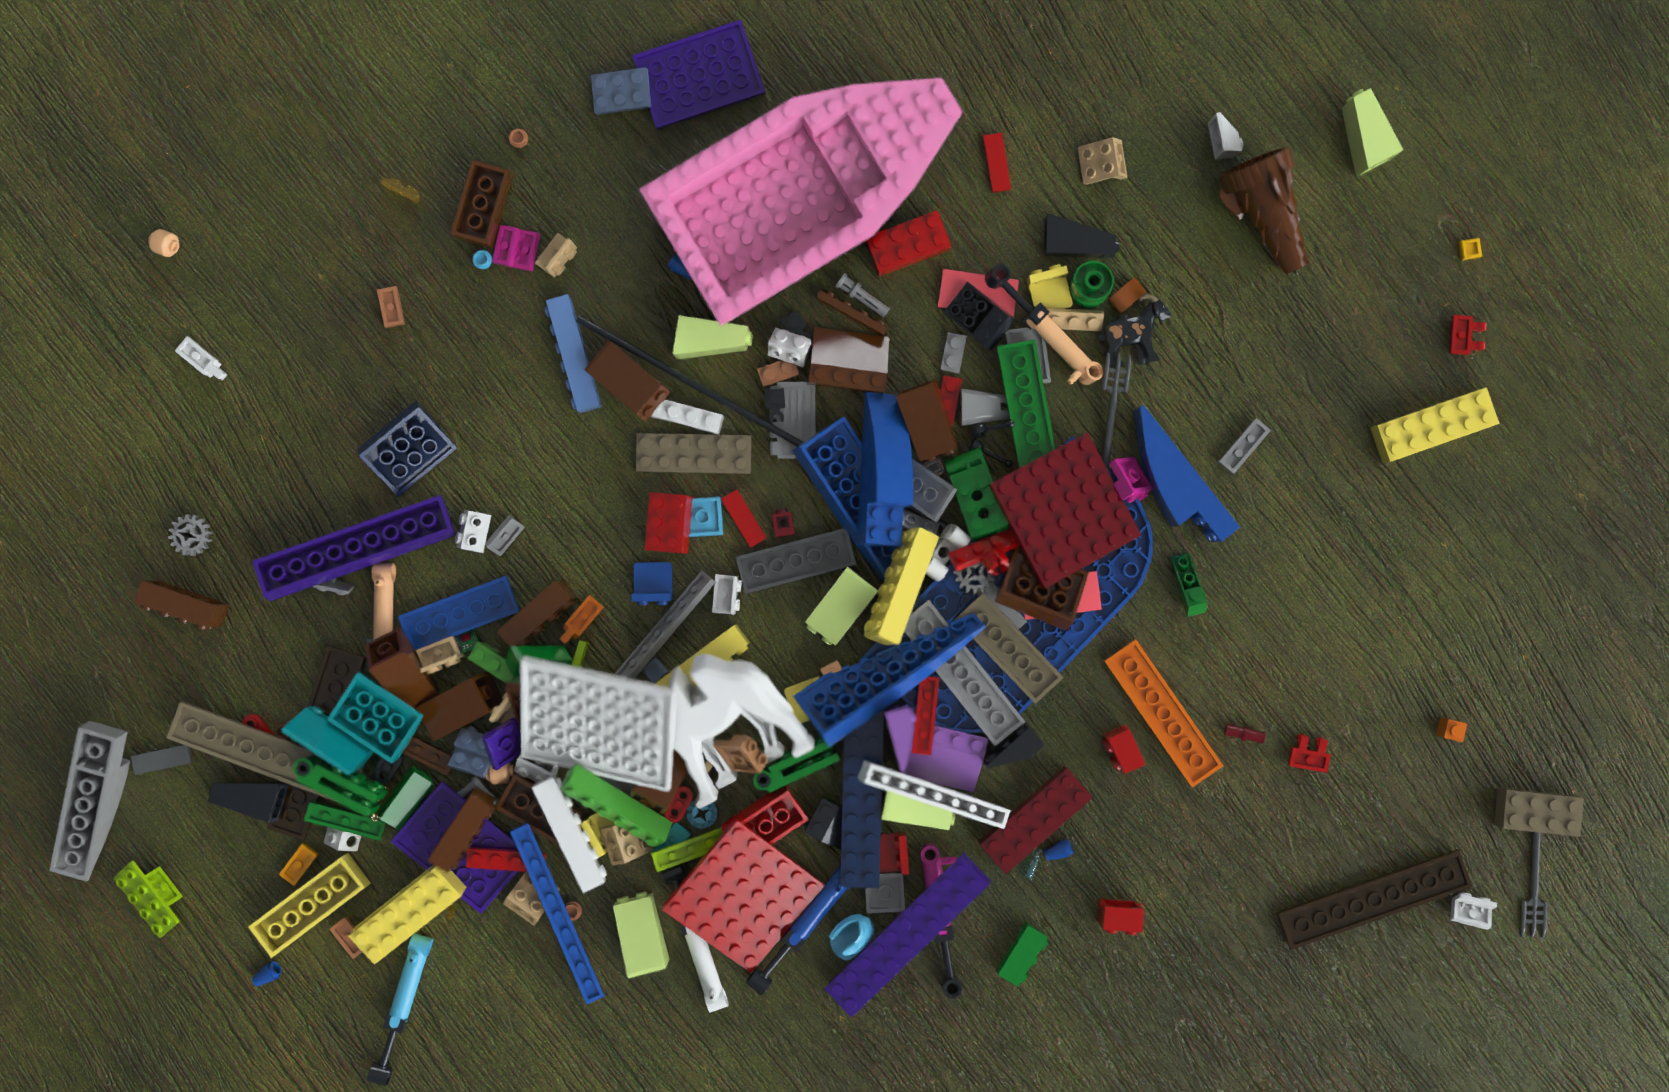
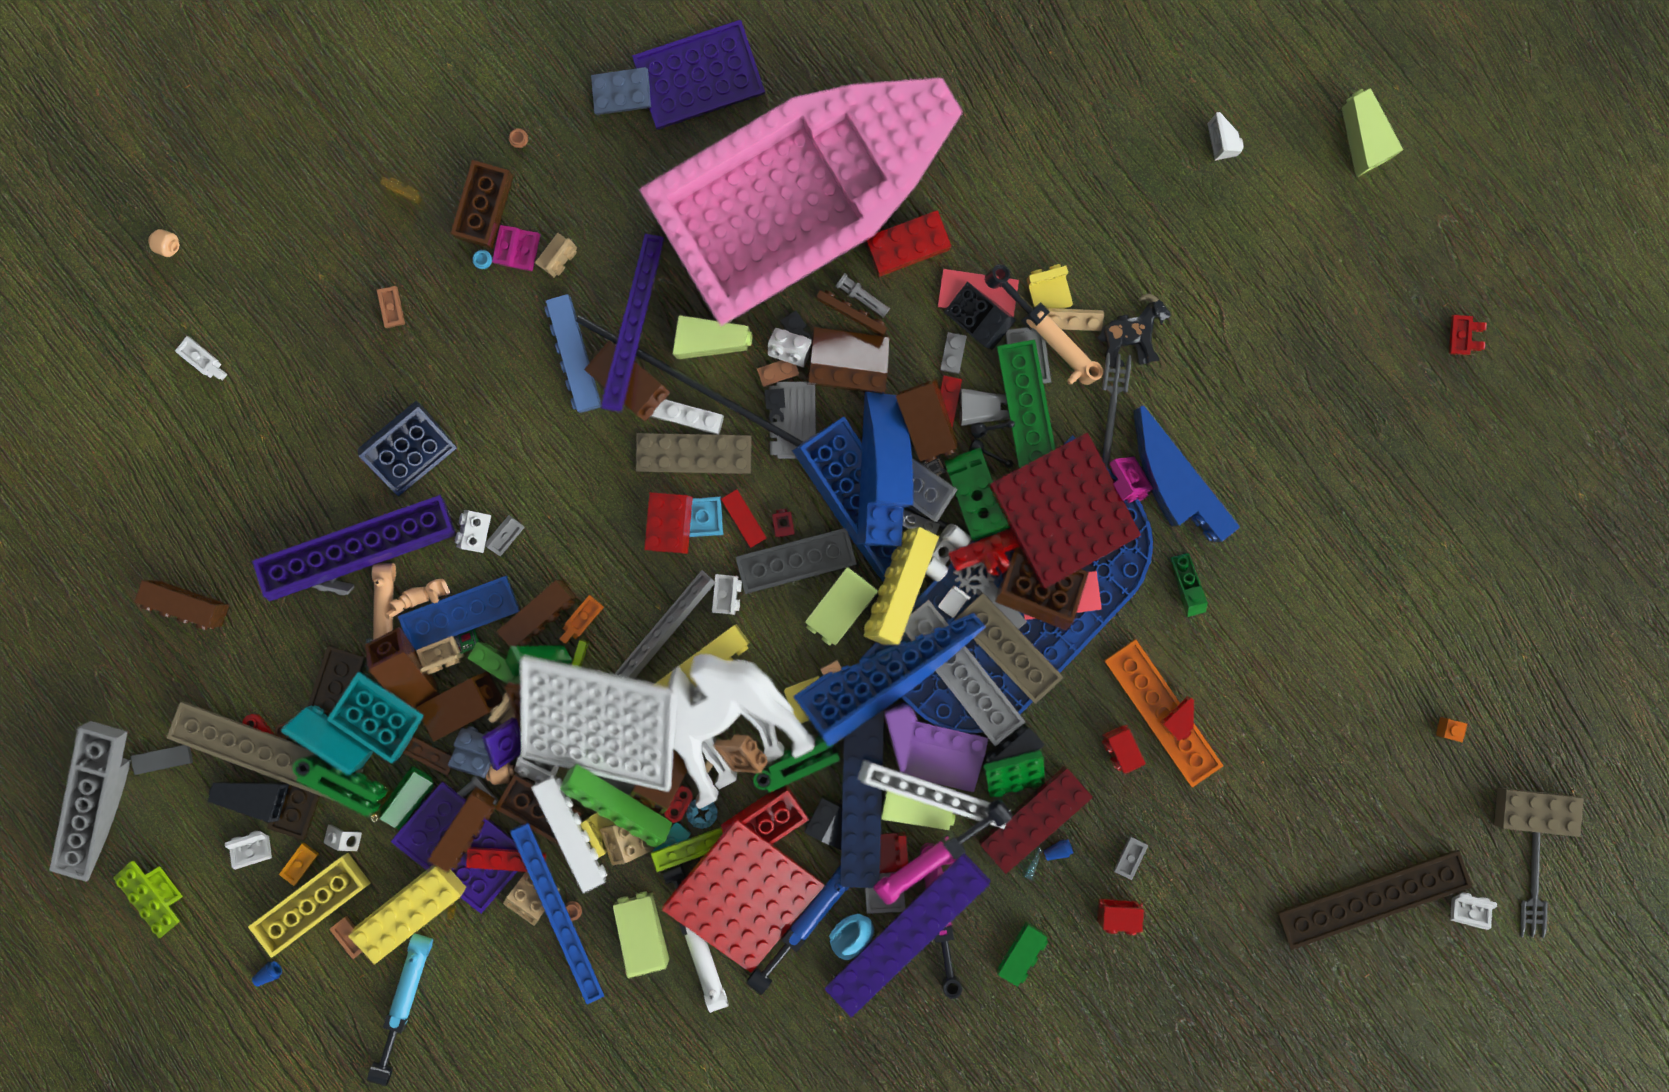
(187, 542): light grey gear -> none
(249, 849): none -> white bracket
(344, 820): green gear -> none
(389, 768): black plate -> none
(418, 595): none -> light nougat piece
(632, 323): none -> dark purple plate
(652, 583): blue bracket -> none
(654, 670): sand blue tile -> none
(678, 267): blue cone -> none
(925, 716): red plate -> none
(950, 846): none -> piece
(953, 601): none -> white bracket
(996, 162): red tile -> none
(1015, 774): none -> green plate
(1074, 239): black slope -> none
(1101, 283): green wheel -> none
(1102, 160): tan bracket -> none
(1127, 295): dark orange panel -> none
(1130, 858): none -> light grey plate
(1180, 720): none -> red slope
(1244, 446): light grey plate -> none
(1244, 733): dark red pin -> none
(1266, 194): reddish brown cone -> none
(1309, 759): red plate -> none
(1434, 425): light yellow brick -> none
(1470, 249): yellow tile -> none

